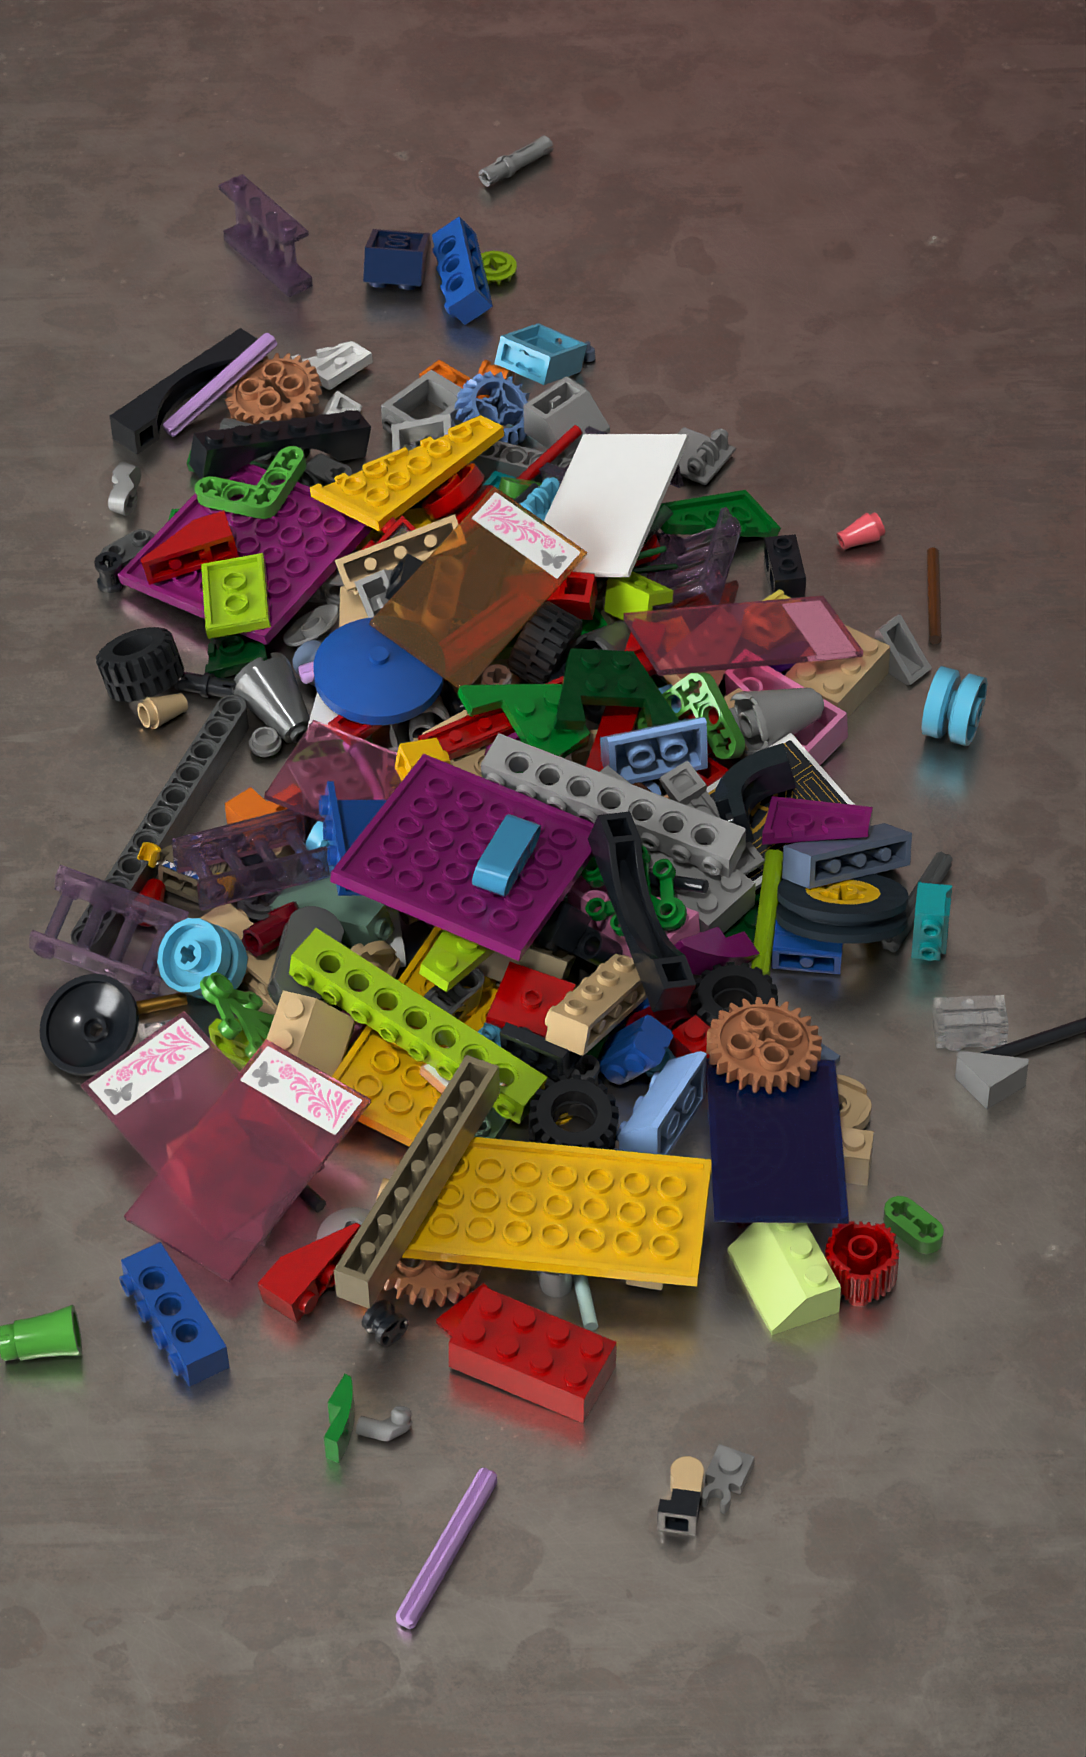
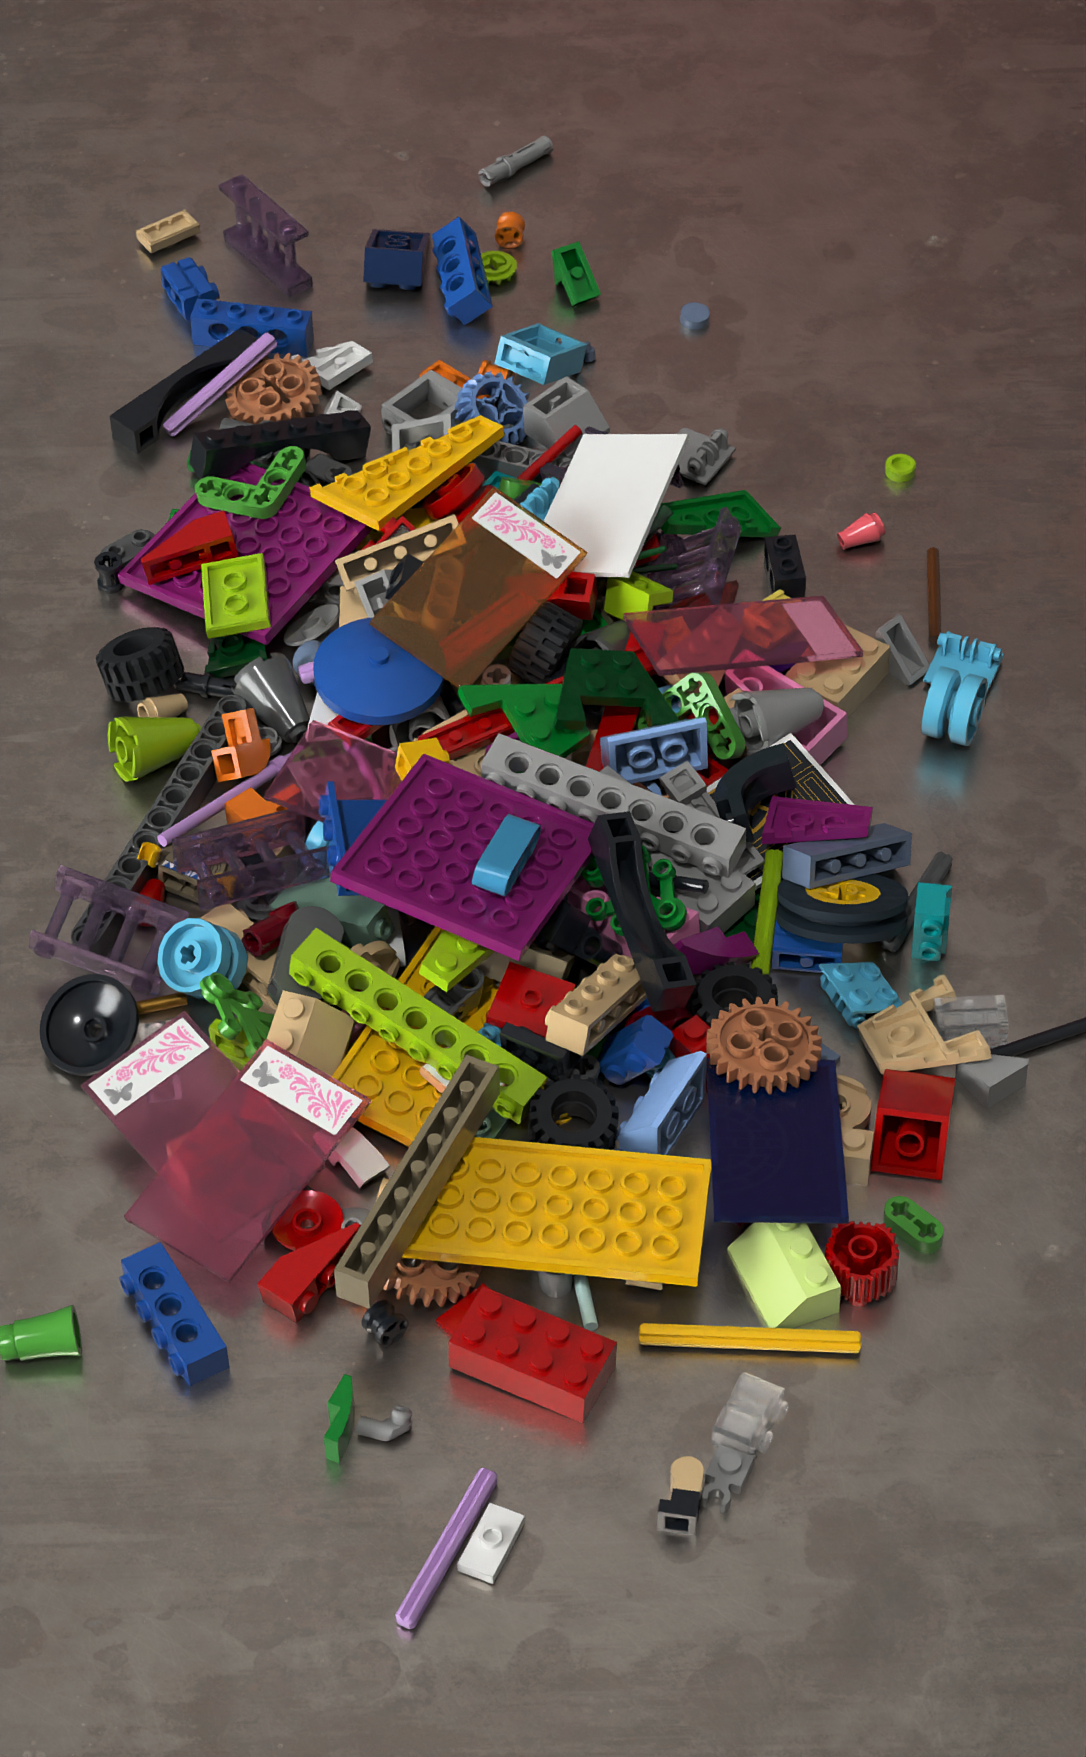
(125, 482): light grey piece -> none
(148, 743): none -> lime cone
(168, 231): none -> tan plate
(186, 284): none -> blue brick
(215, 320): none -> blue brick
(217, 805): none -> lavender bar
(245, 750): none -> orange brick
(311, 1210): none -> red dish
(359, 1158): none -> white slope
(491, 1543): none -> white plate
(513, 236): none -> orange wheel
(574, 273): none -> green slope
(694, 315): none -> sand blue tile
(750, 1338): none -> yellow axle
(750, 1415): none -> clear brick
(857, 990): none -> medium azure hinge
(900, 468): none -> lime tile
(909, 1041): none -> tan wing
(912, 1124): none -> red slope
(976, 659): none -> medium azure hinge

